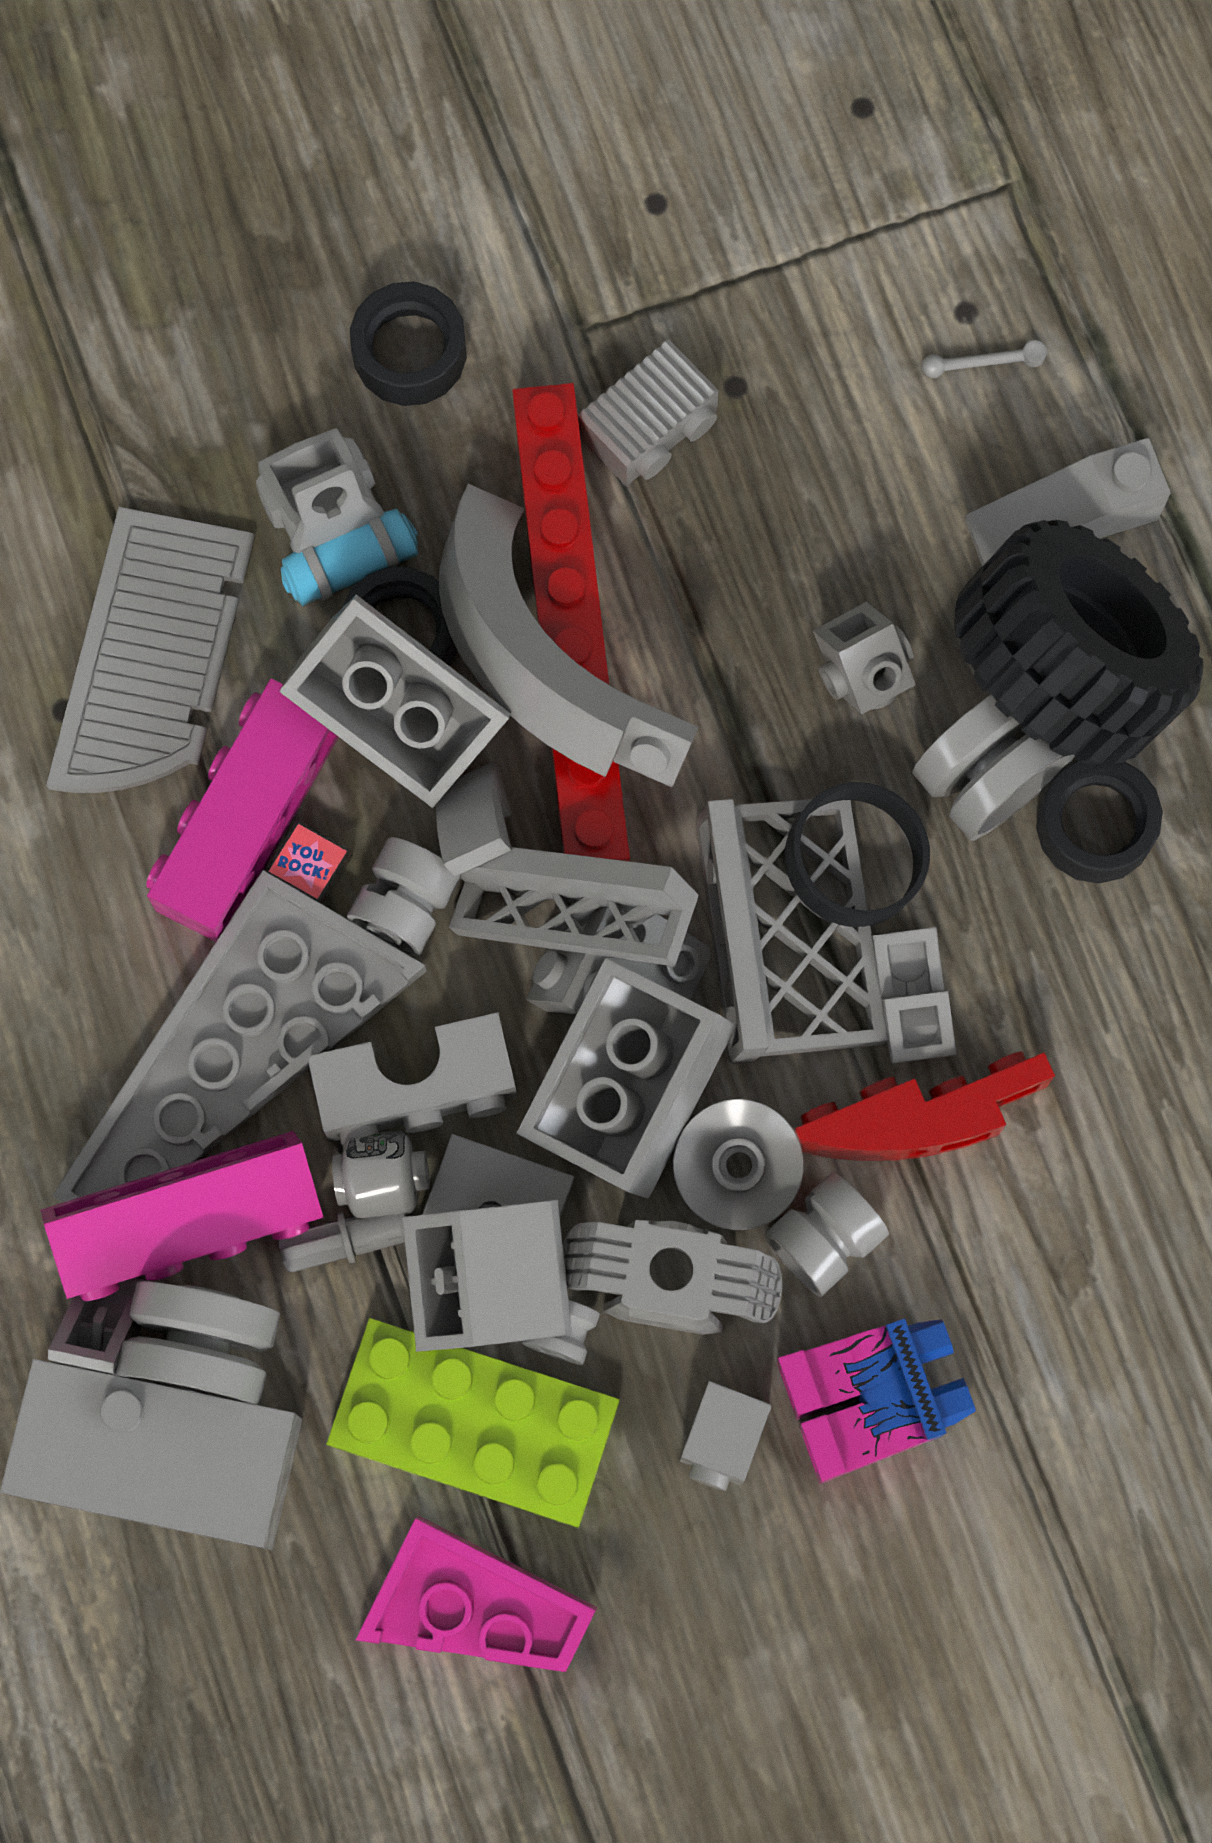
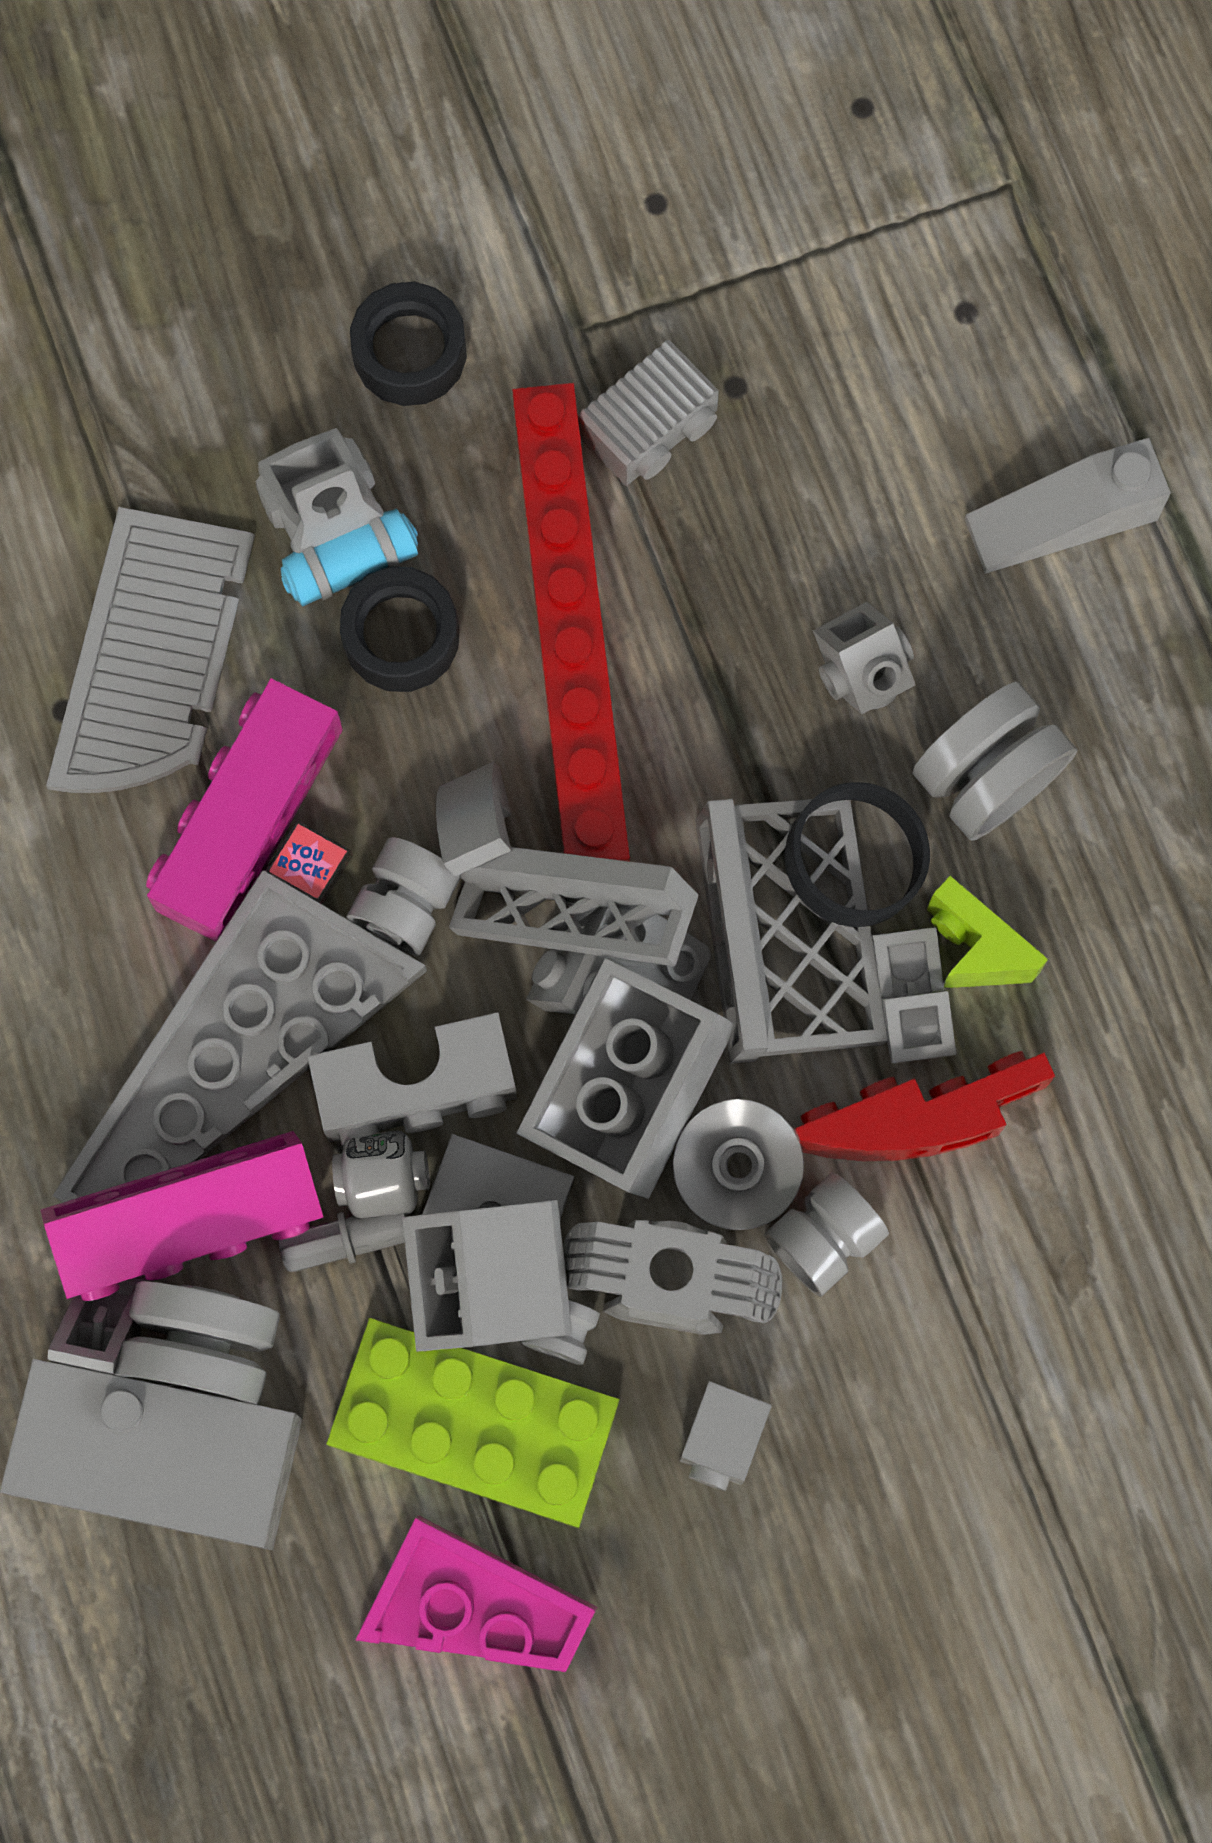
(393, 700): light grey slope -> none
(525, 666): light grey arch -> none
(892, 1389): hips -> none
(996, 951): none -> lime slope
(1032, 355): light grey hinge -> none
(1074, 860): black tyre -> none
(1077, 643): black tyre -> none

